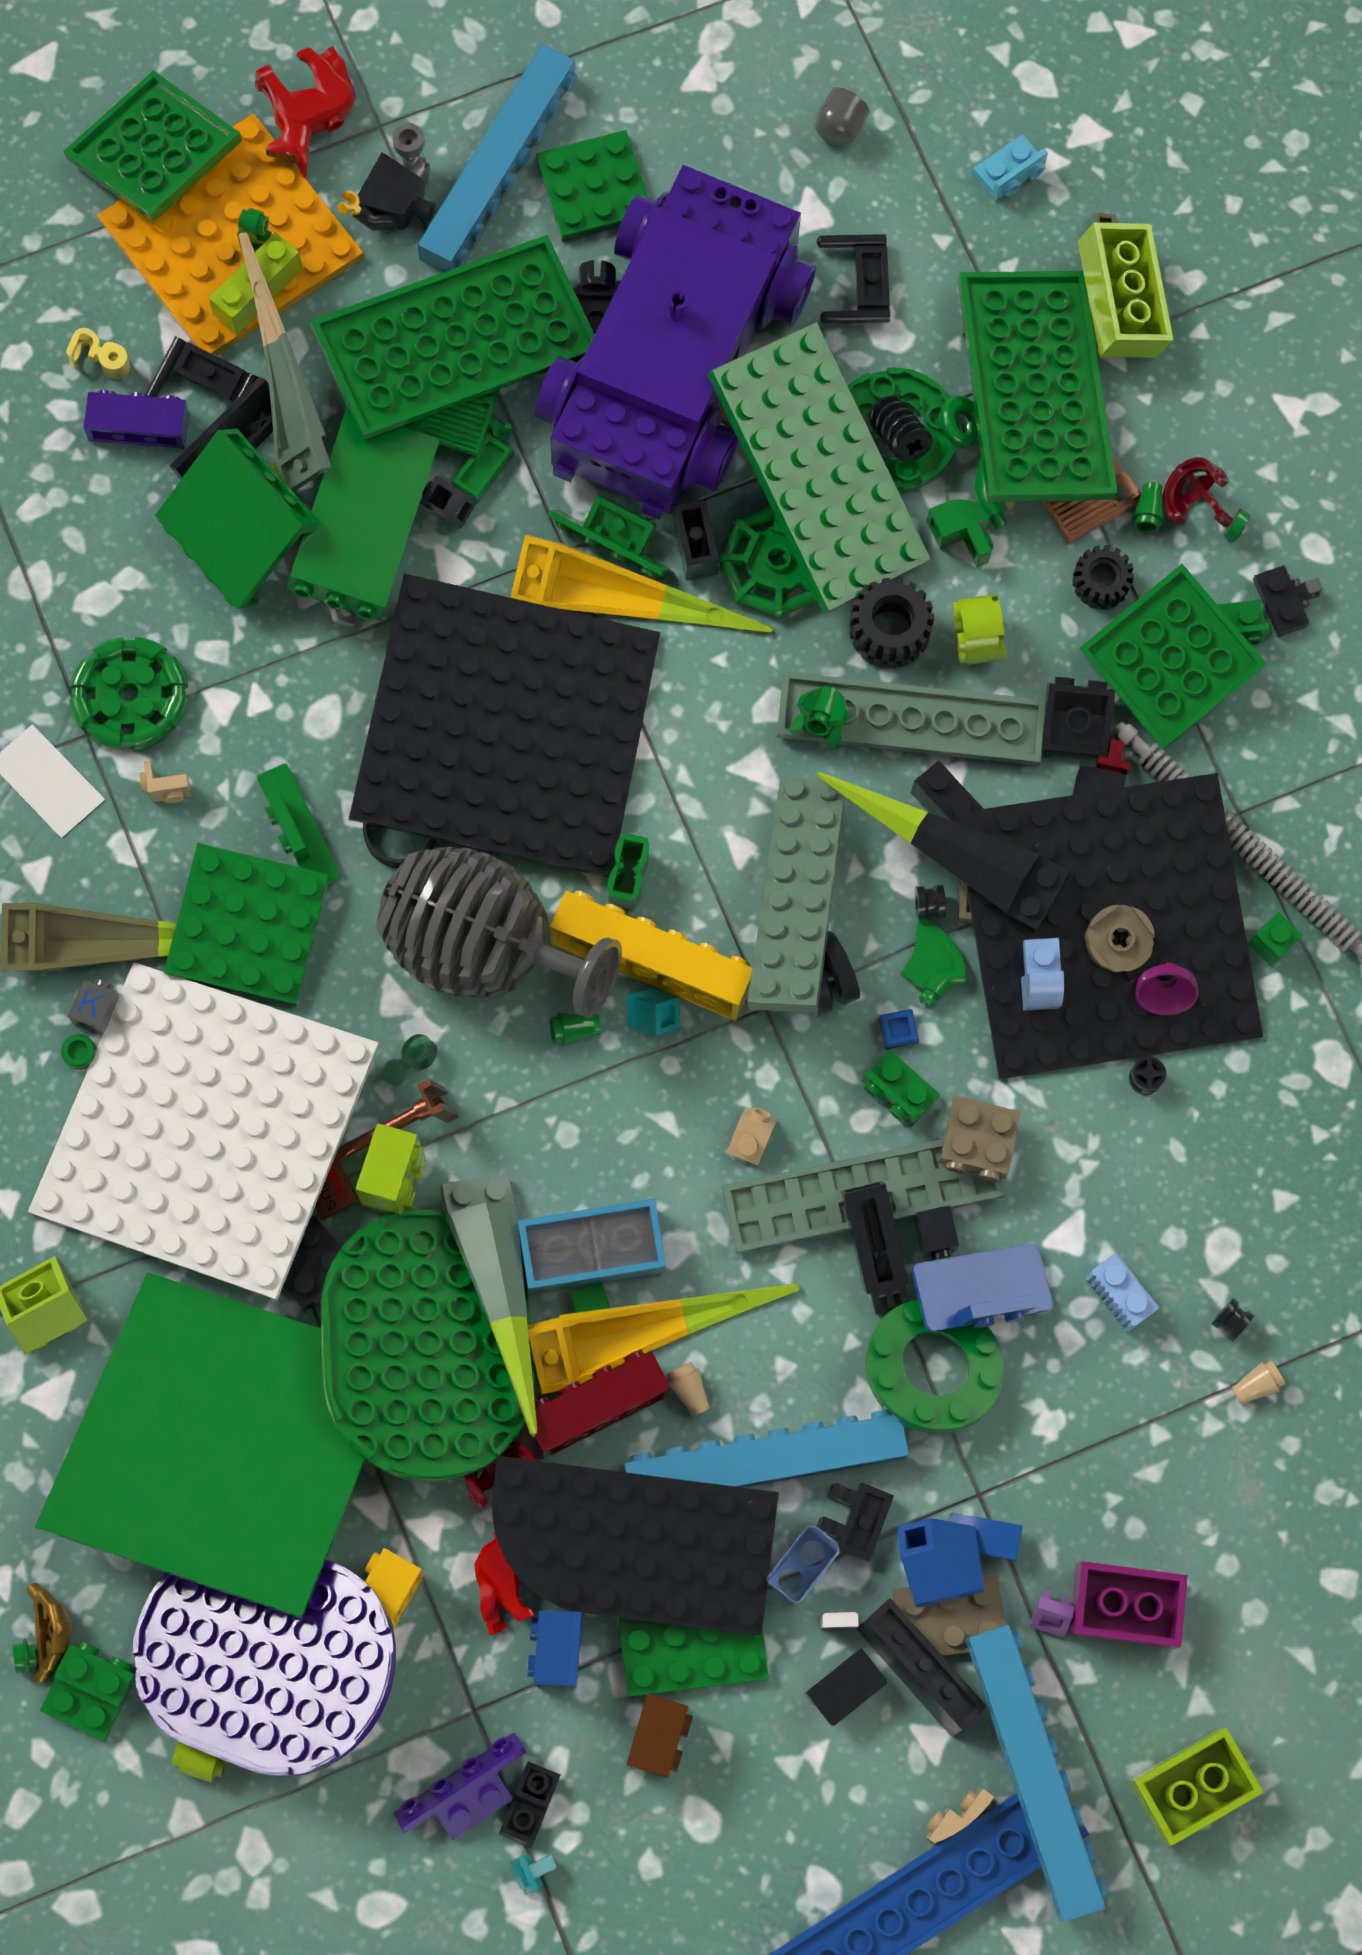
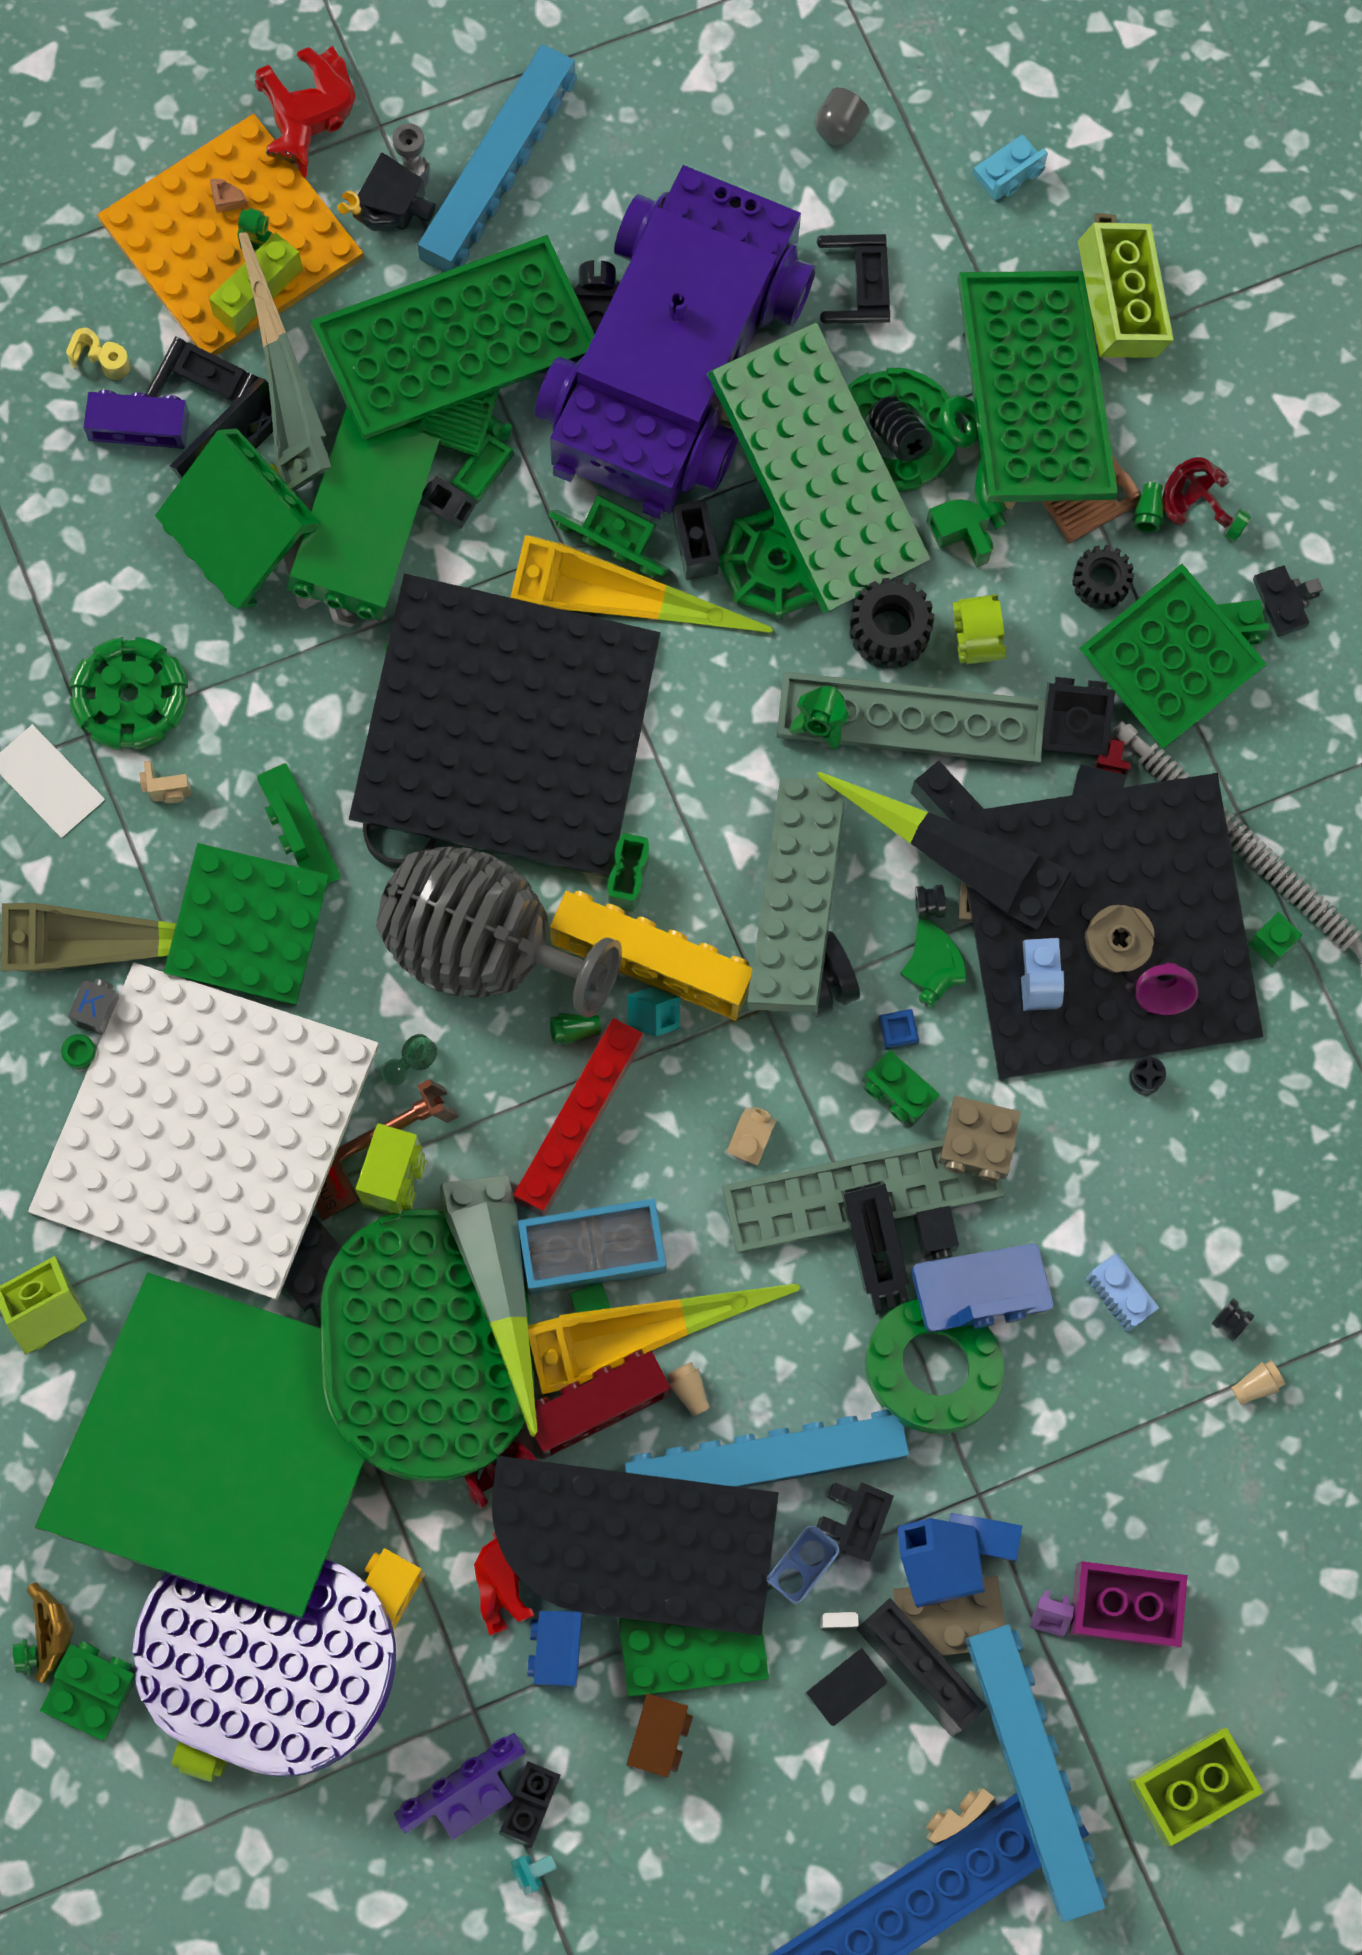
(153, 146): green plate -> none
(227, 196): none -> nougat tile
(578, 1117): none -> red brick
(590, 183): green plate -> none

